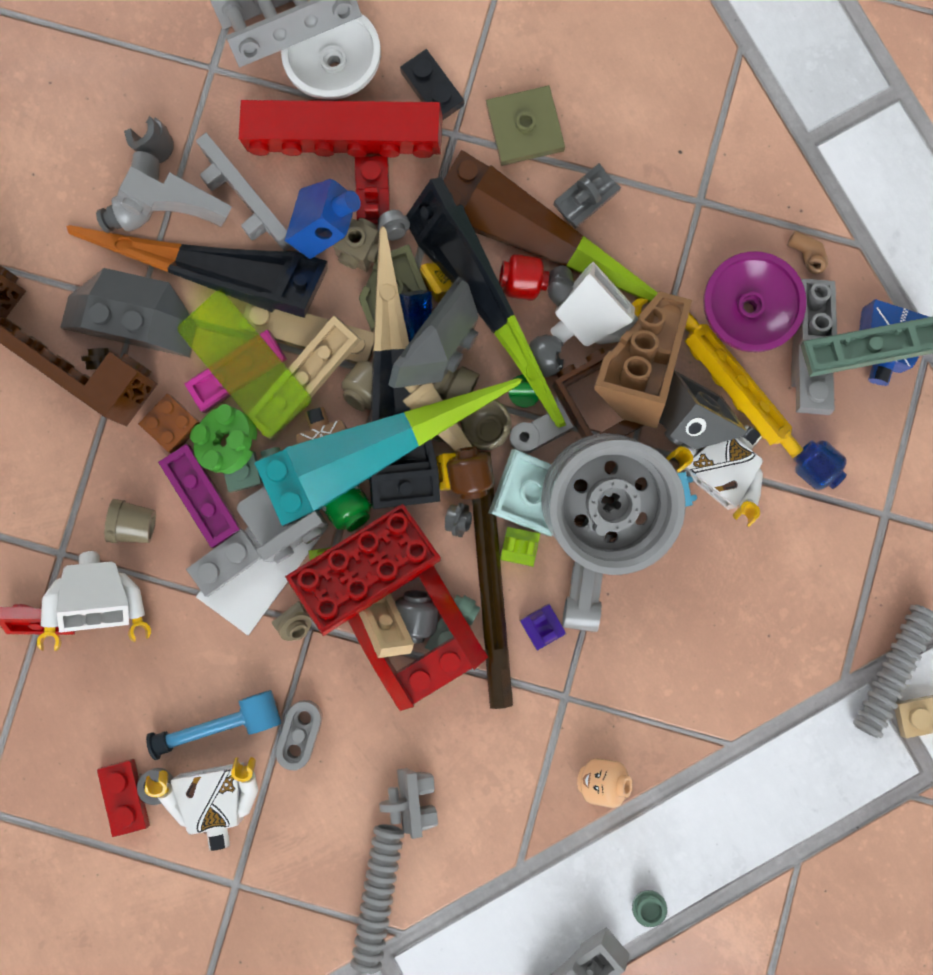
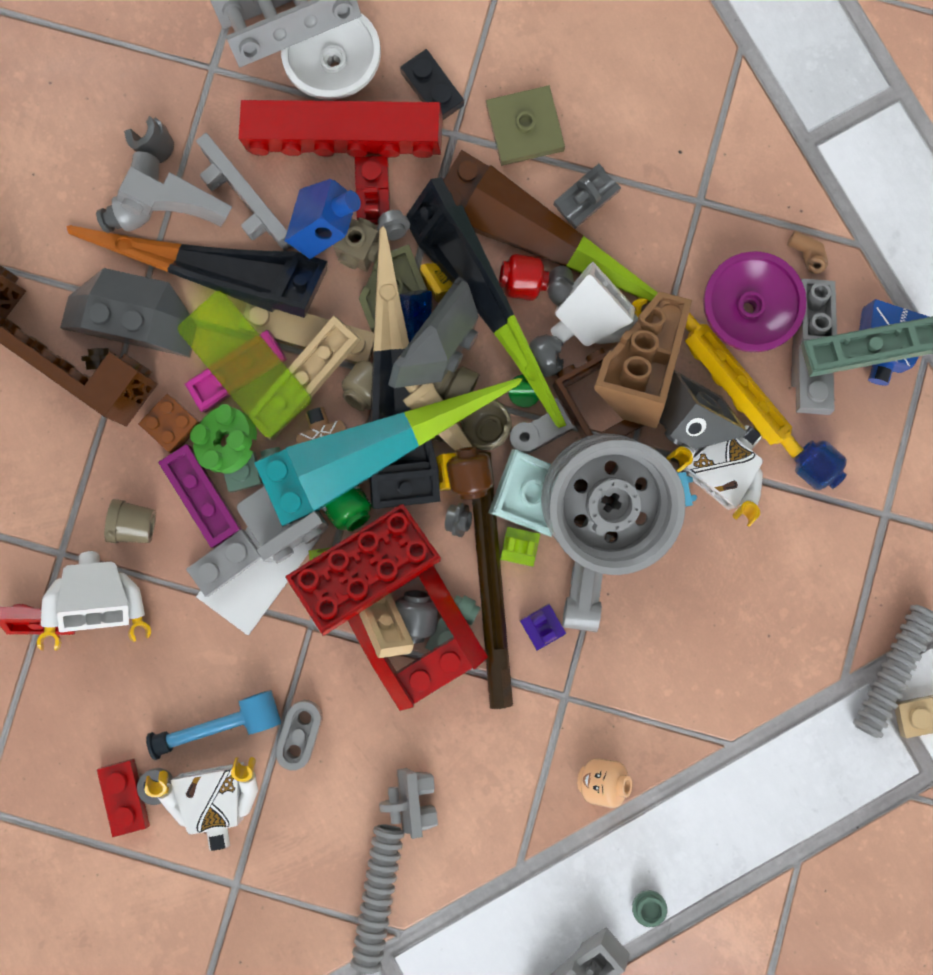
(293, 623): dark tan plate -> none

